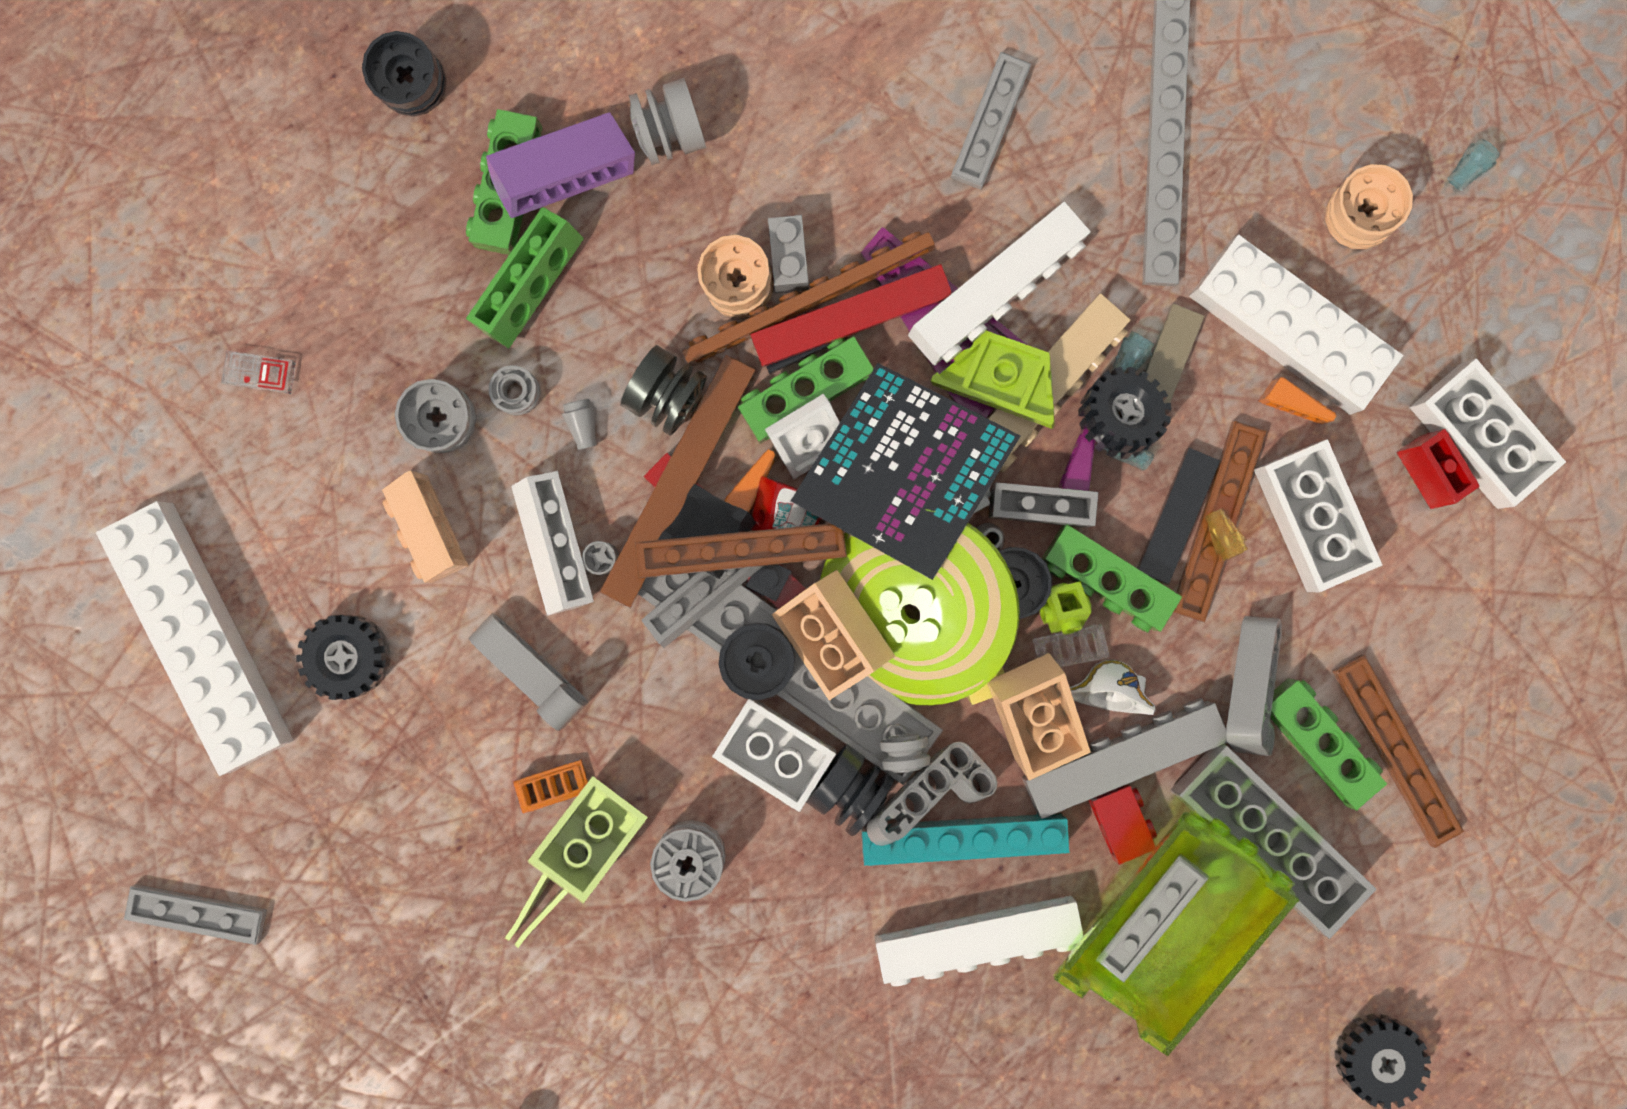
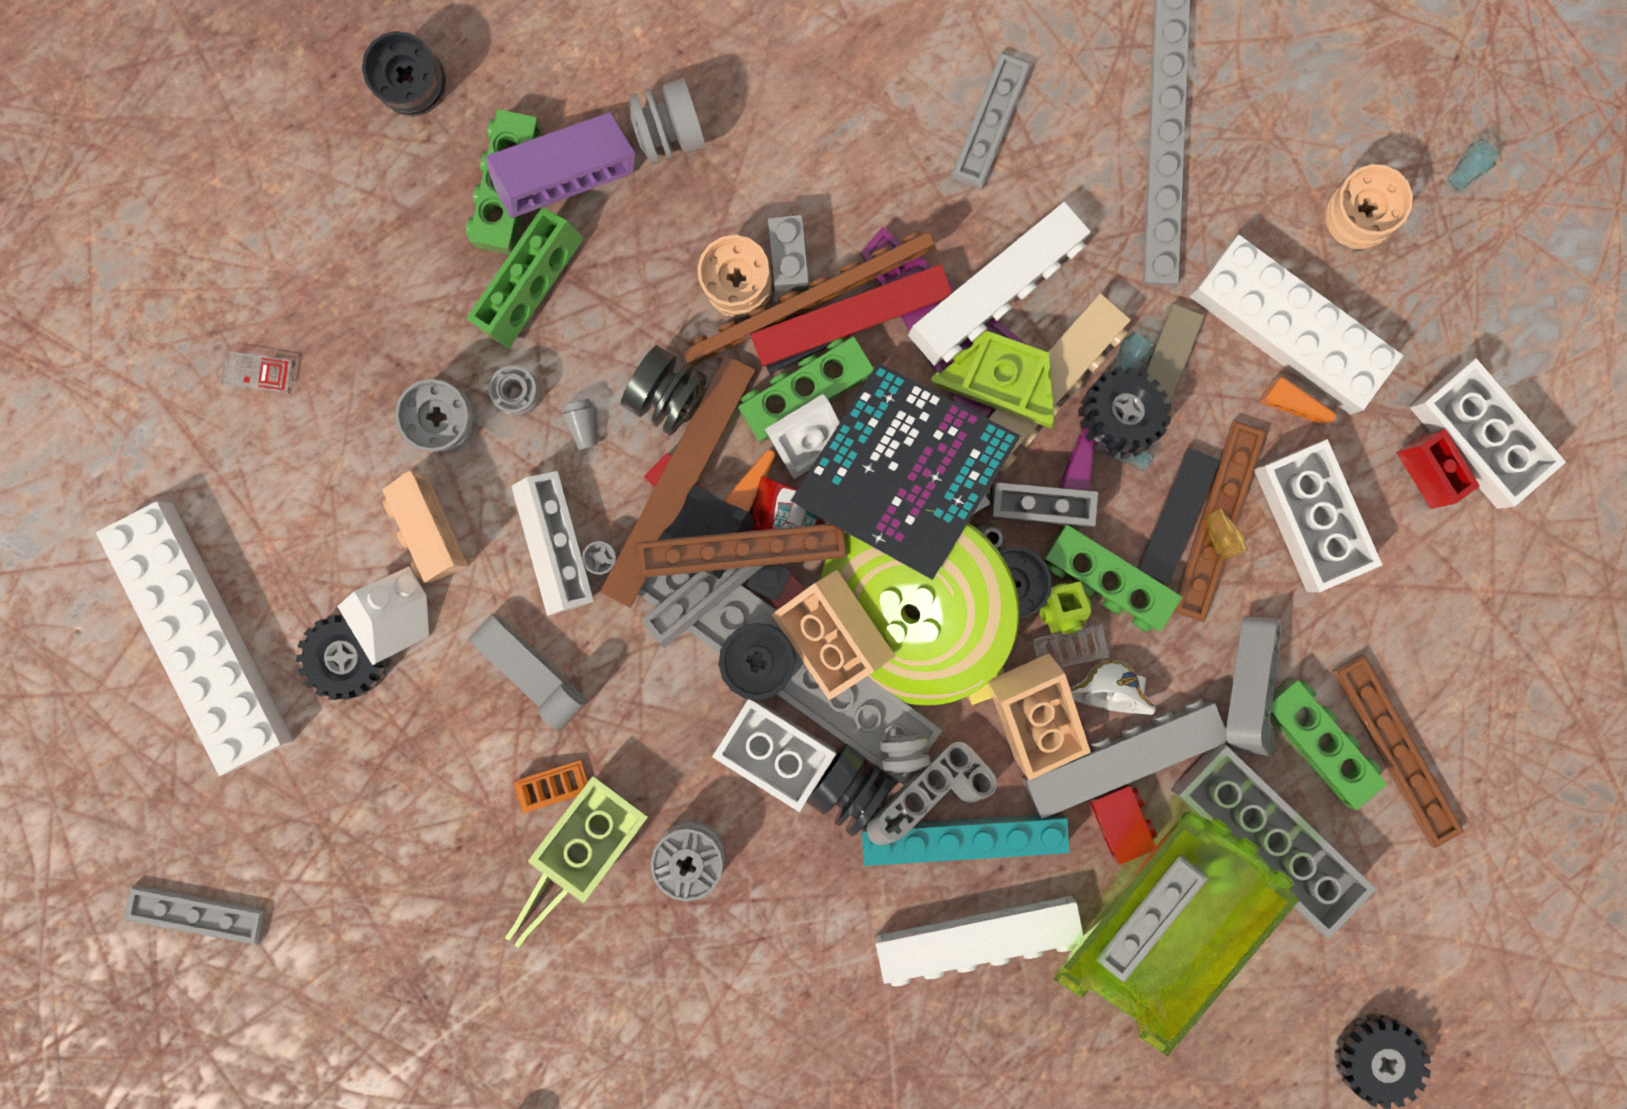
(388, 615): none -> white slope

